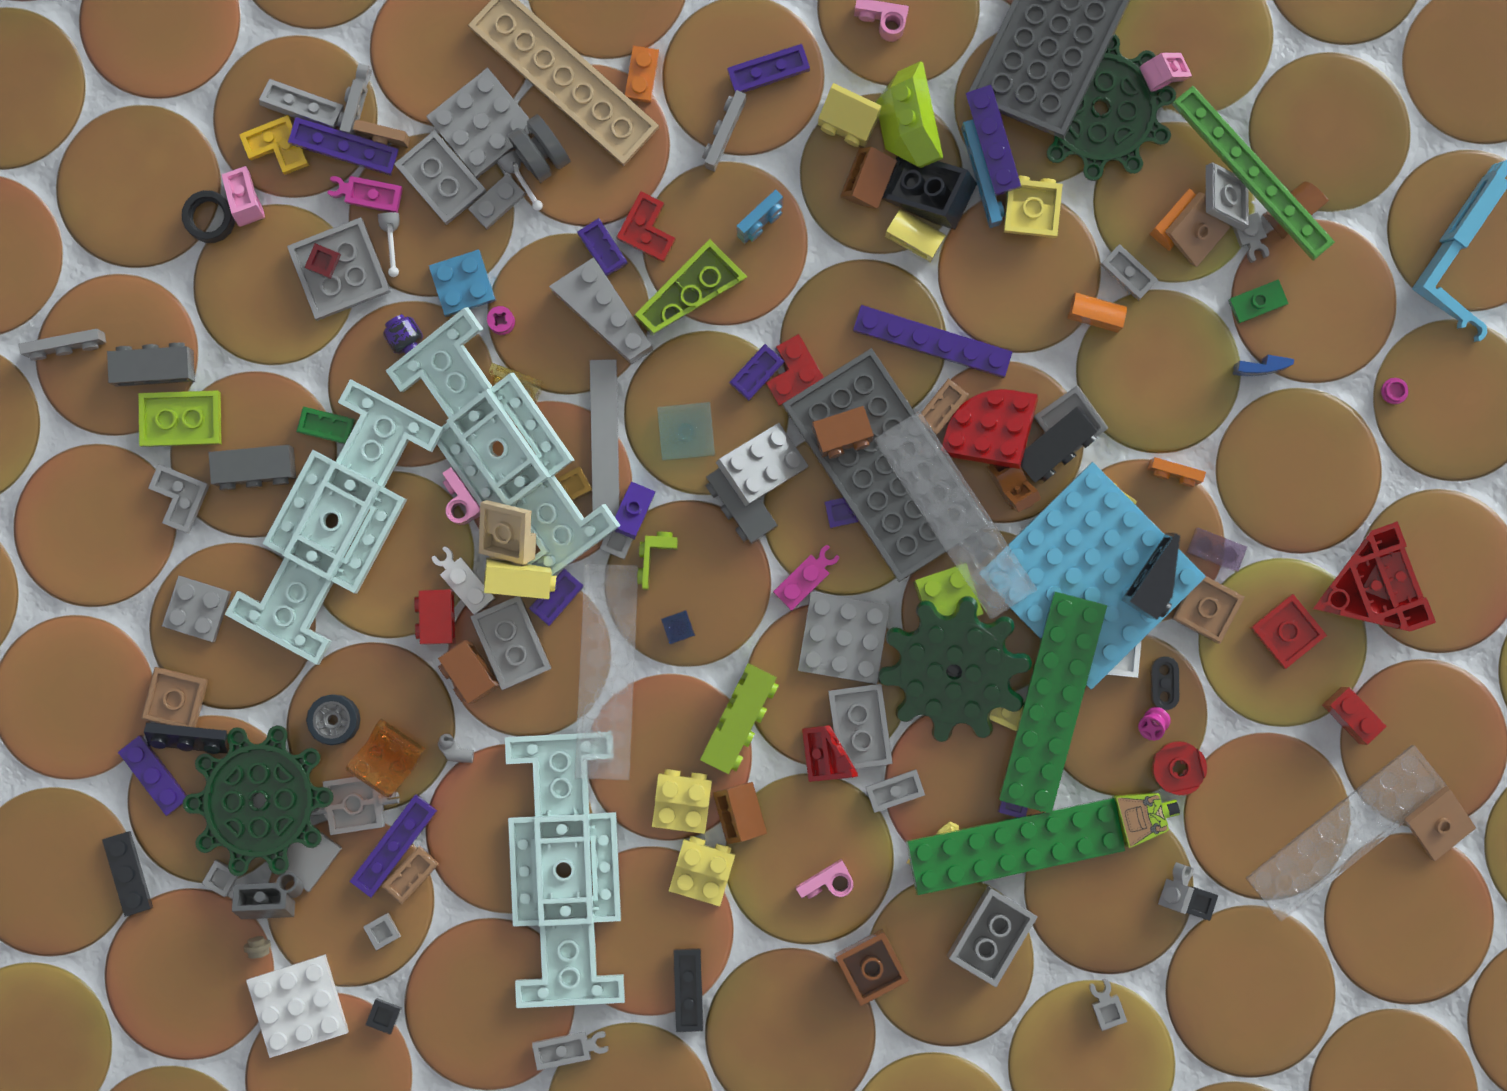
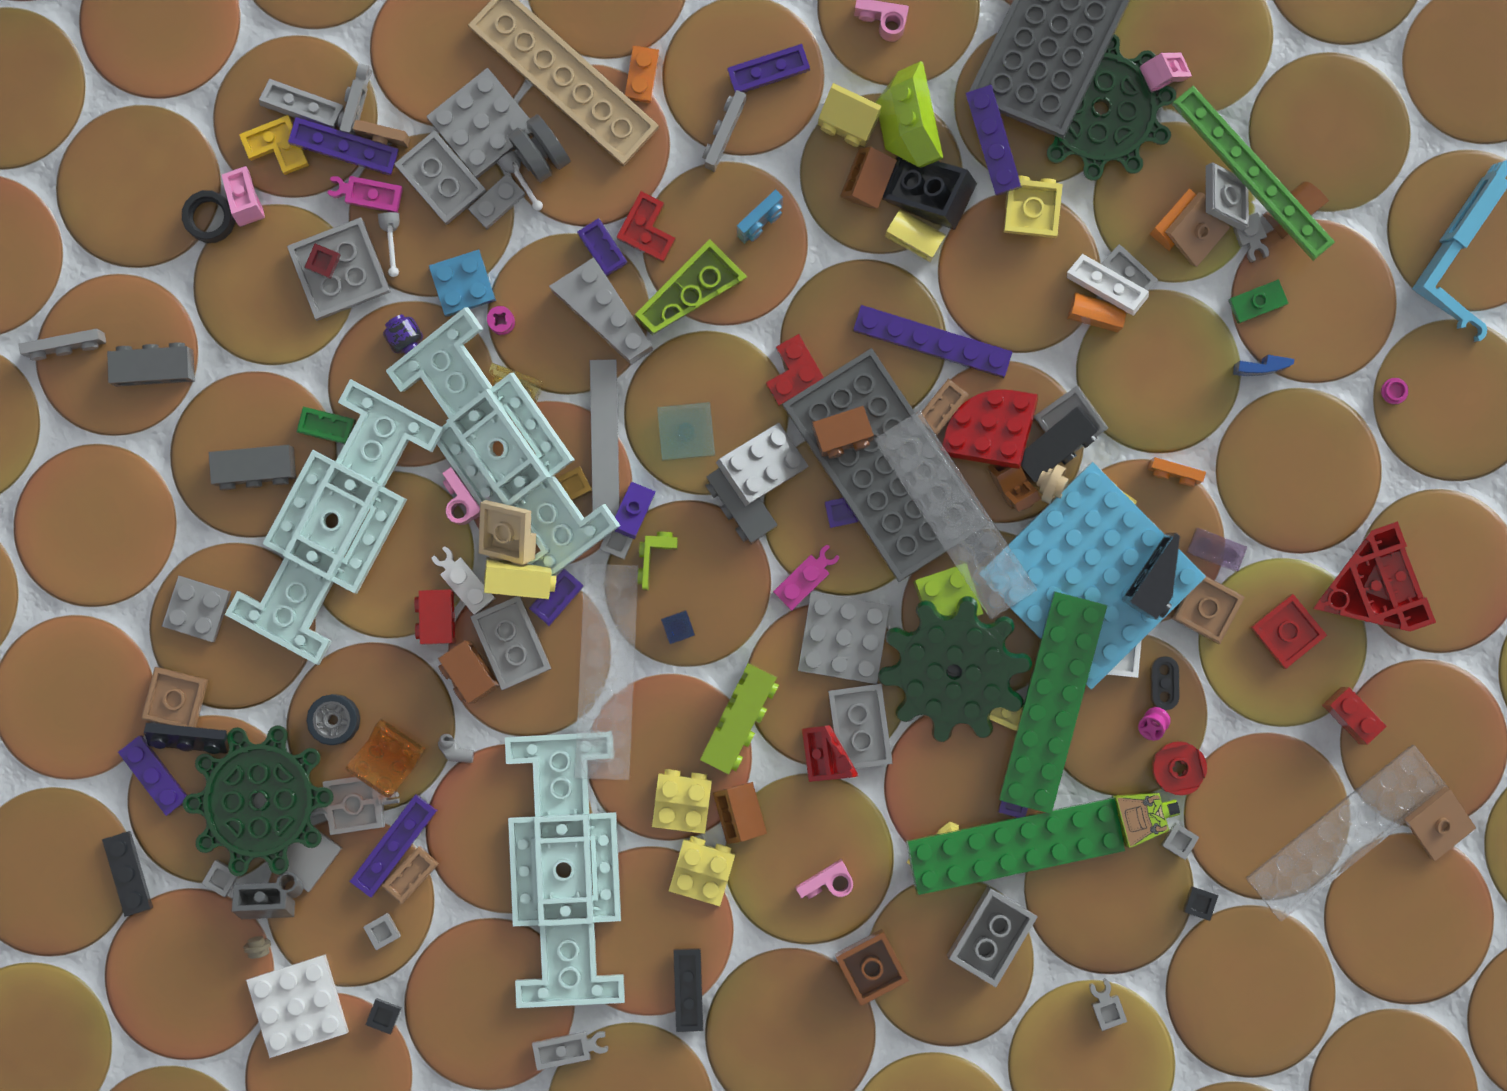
(179, 418): lime plate -> none
(186, 496): light grey plate -> none
(756, 372): dark purple plate -> none
(895, 790): light grey plate -> none
(993, 210): dark azure plate -> none
(1052, 483): none -> tan plate
(1107, 284): none -> white plate
(1177, 893): light grey plate -> none
(1180, 841): none -> light grey plate

